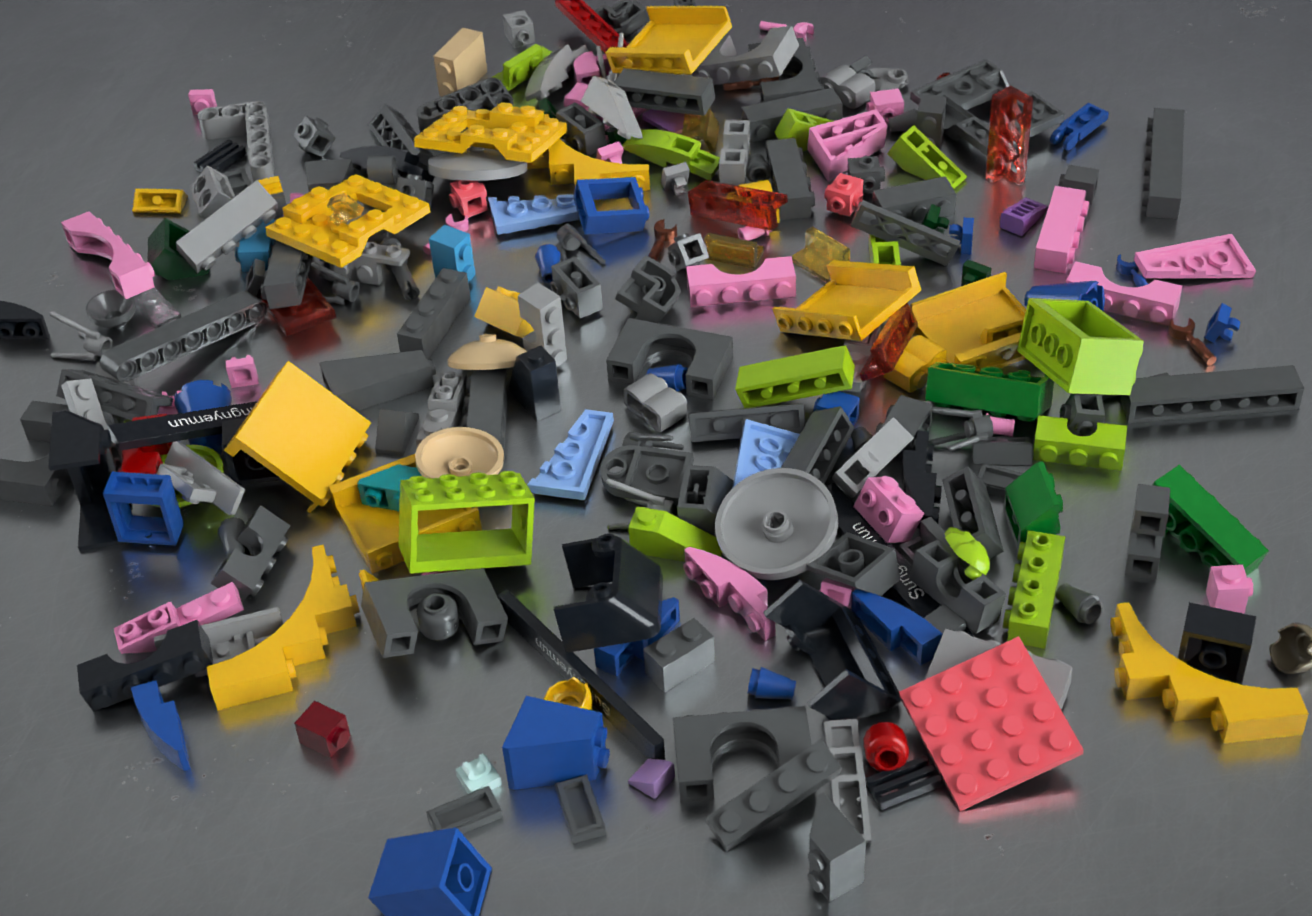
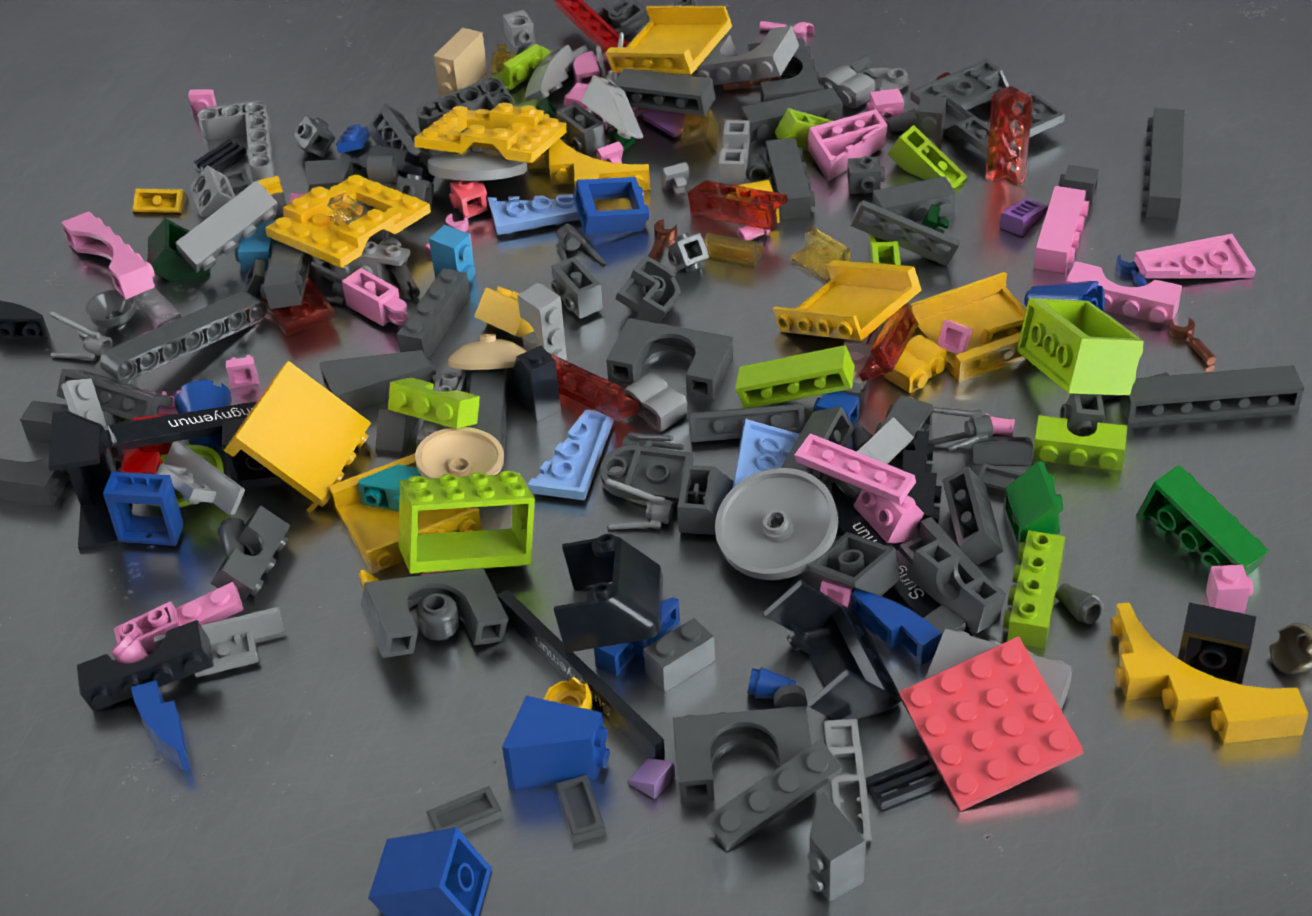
(129, 651): none -> bright pink cone
(300, 640): yellow arch -> none
(322, 729): dark red brick -> none
(353, 139): none -> blue plate
(374, 298): none -> bright pink brick
(419, 400): none -> lime arch
(478, 774): light aqua tile -> none
(500, 57): none -> clear yellow tile
(546, 257): blue cone -> none
(594, 391): none -> clear red fence
(666, 536): lime slope -> none
(669, 147): lime slope -> none
(673, 375): blue cone -> none
(732, 585): bright pink slope -> none
(770, 281): bright pink arch -> none
(790, 696): none -> dark grey tile
(844, 194): coral brick -> none
(855, 468): none -> bright pink plate
(885, 746): red head -> none
(954, 336): none -> bright pink tile
(964, 234): blue tile -> none
(970, 551): lime arm -> none
(974, 272): dark green tile -> none
(989, 390): green wedge -> none
(1079, 126): blue hinge -> none
(1147, 531): dark grey arch -> none
(1220, 322): blue tile -> none

